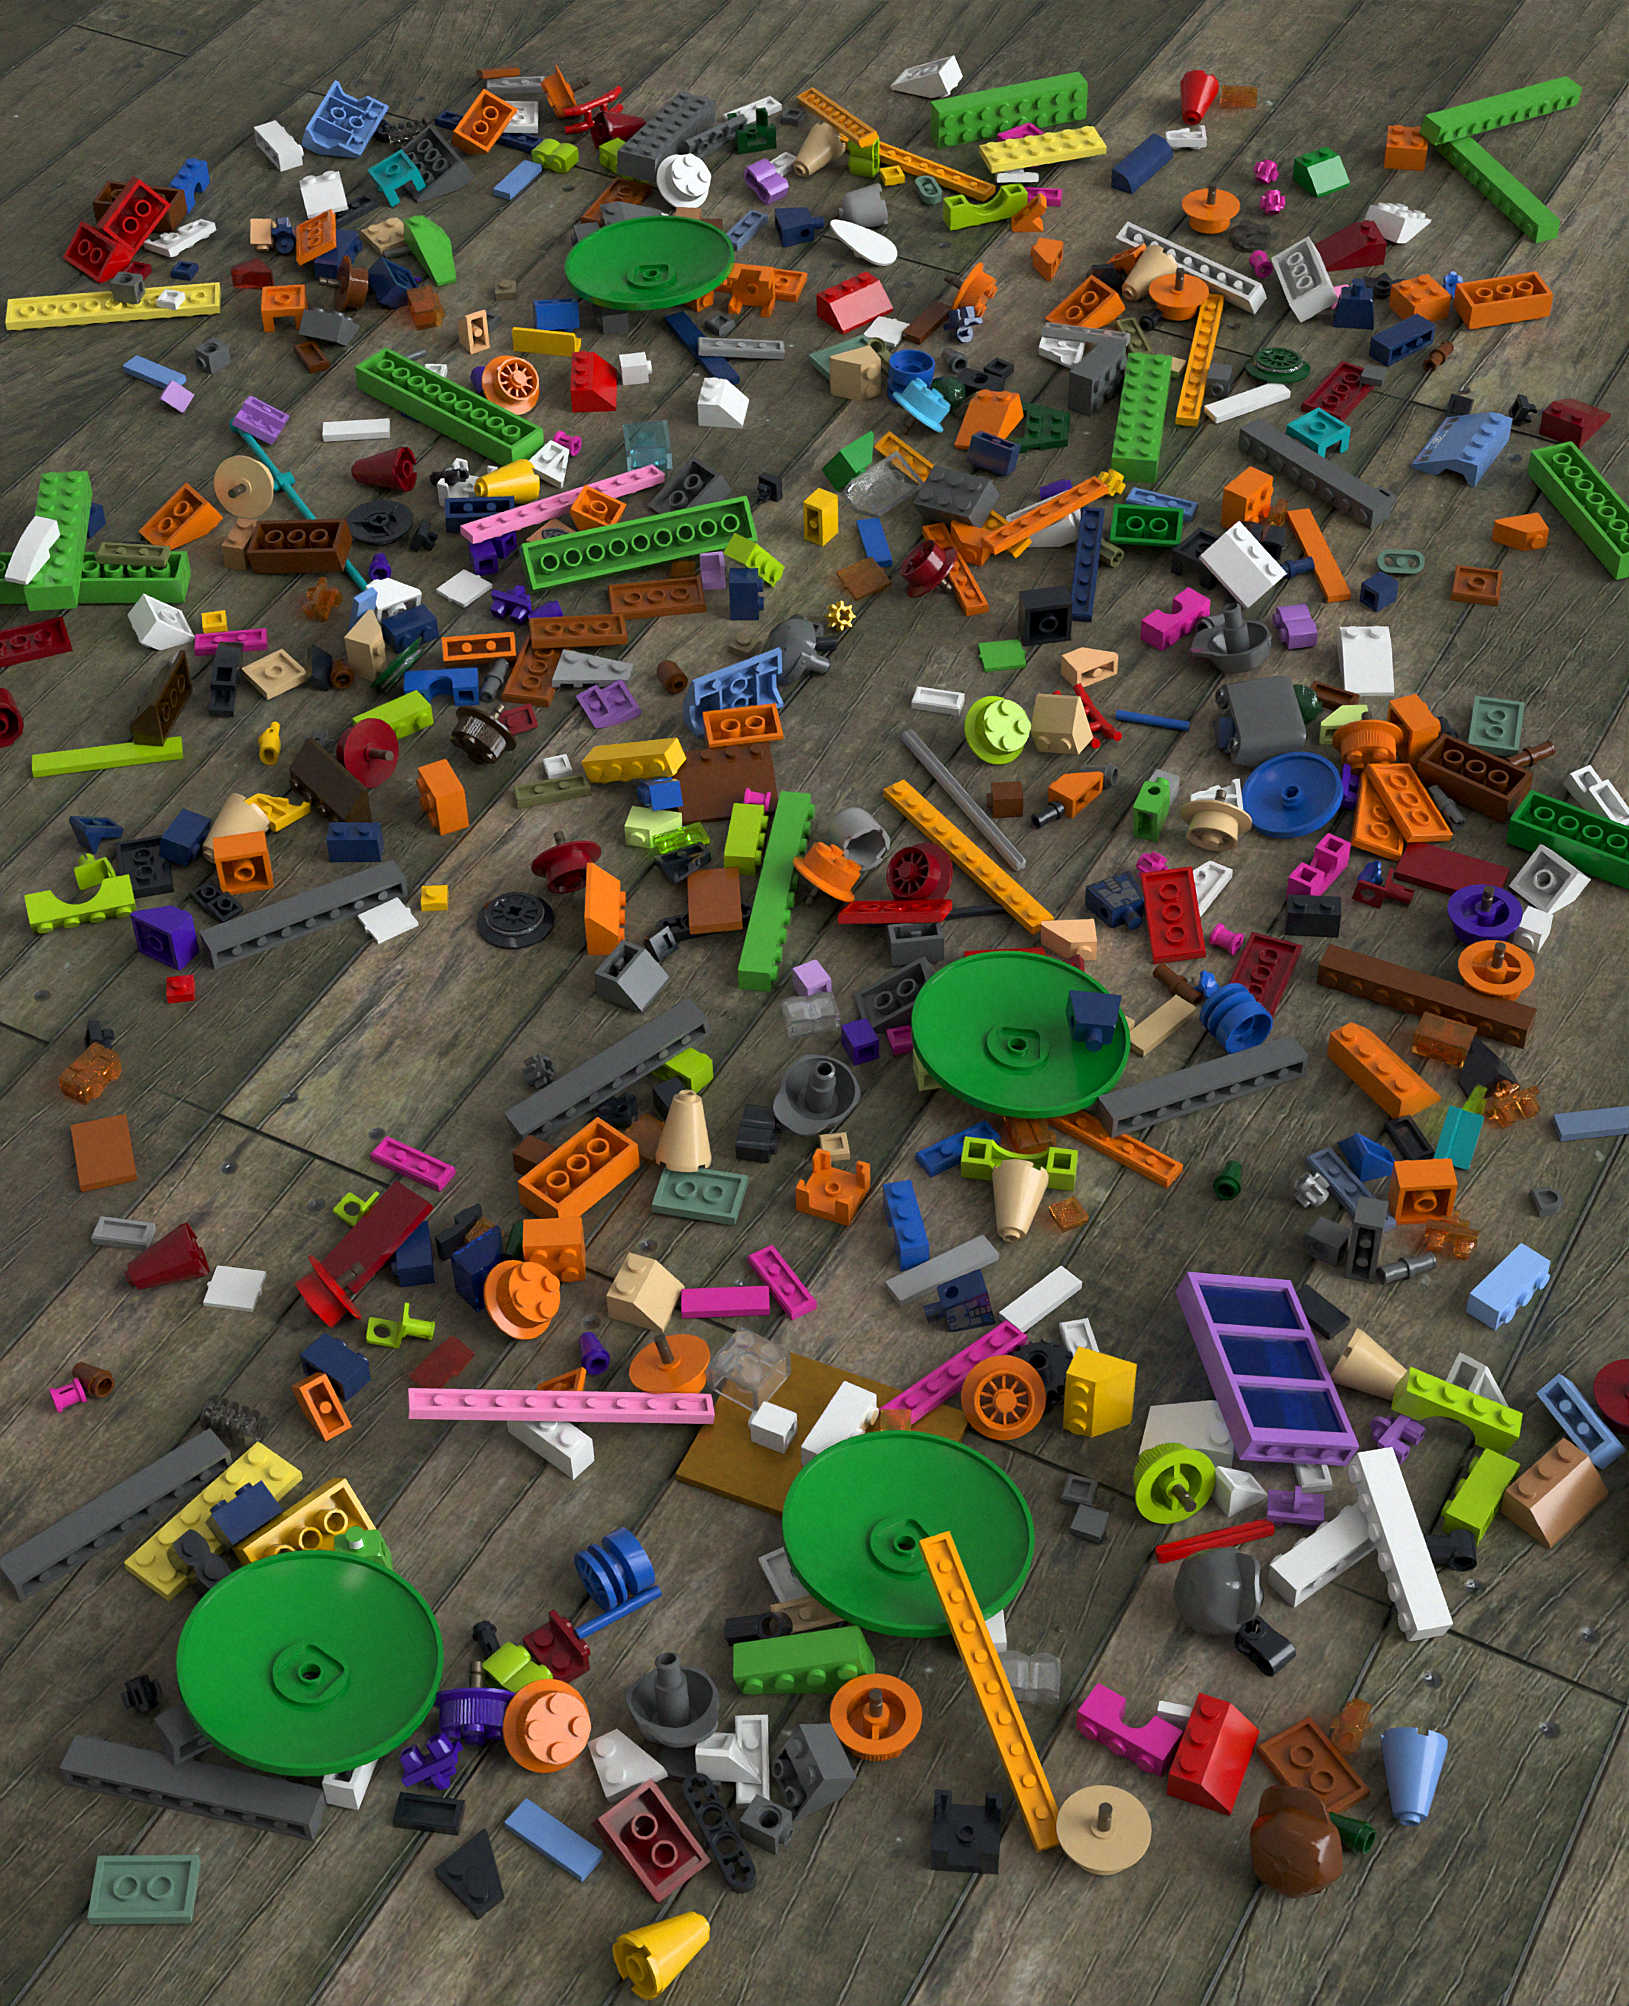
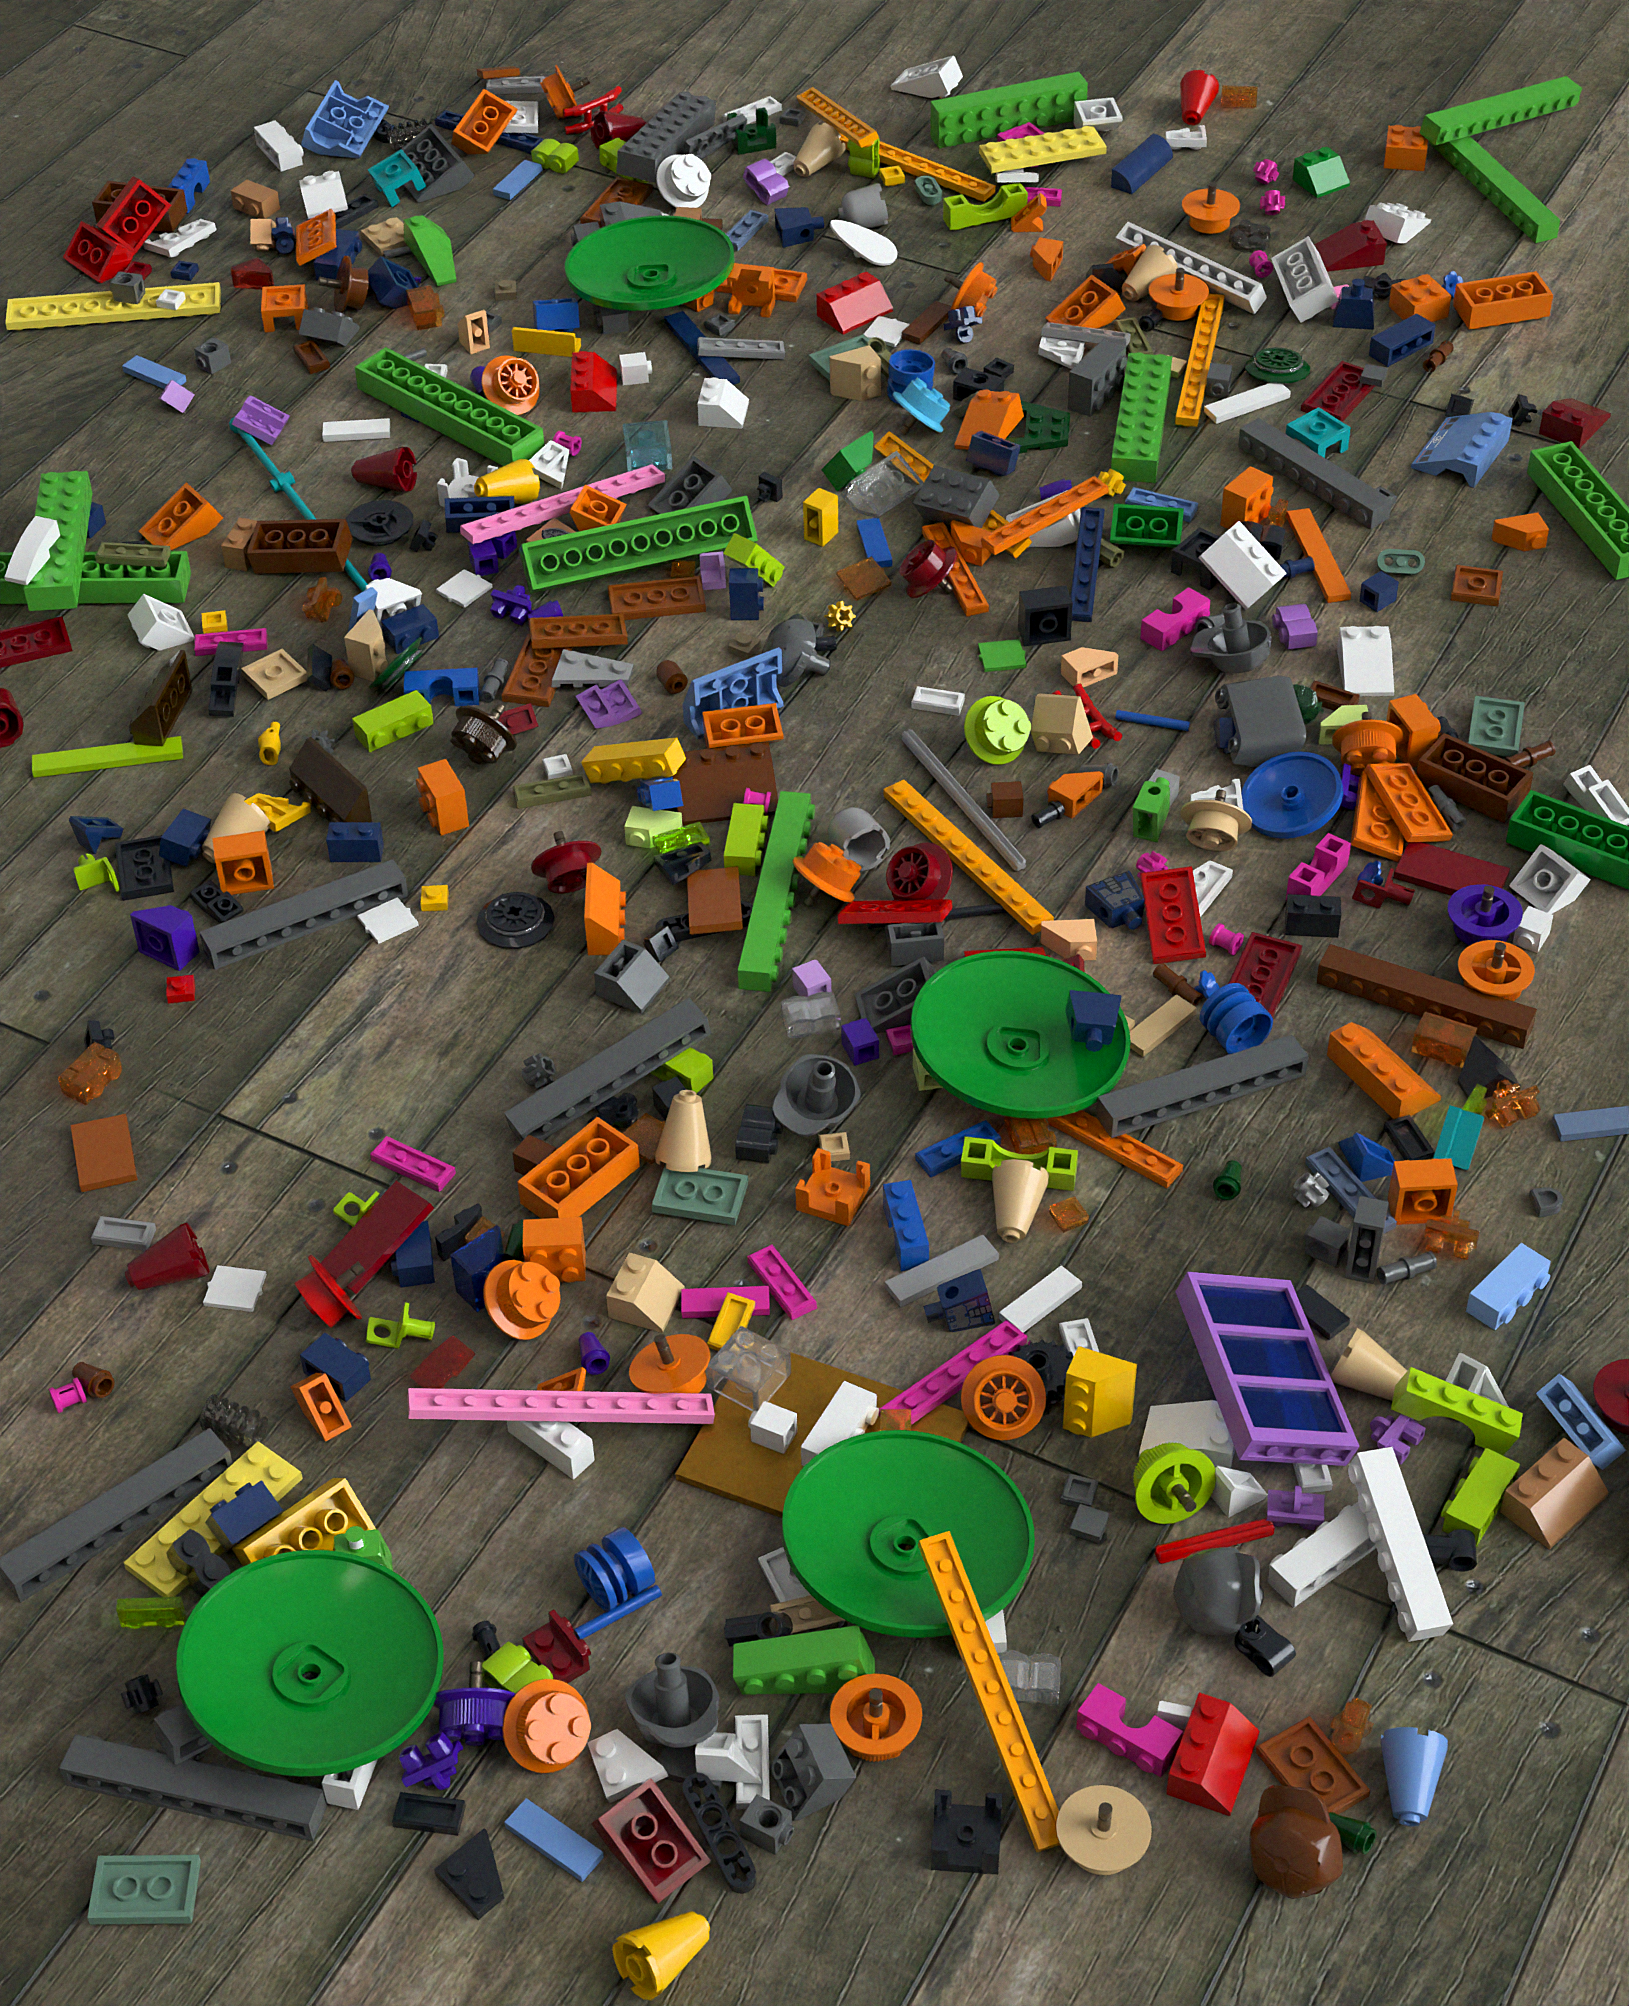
(113, 899): lime arch -> none
(151, 1612): none -> clear neon green plate
(244, 486): tan piece -> none
(255, 199): none -> medium nougat brick
(369, 751): dark red piece -> none
(450, 476): black pin -> none
(478, 649): orange brick -> none
(734, 1313): none -> yellow tile
(951, 389): clear green piece -> none
(1099, 113): none -> white slope

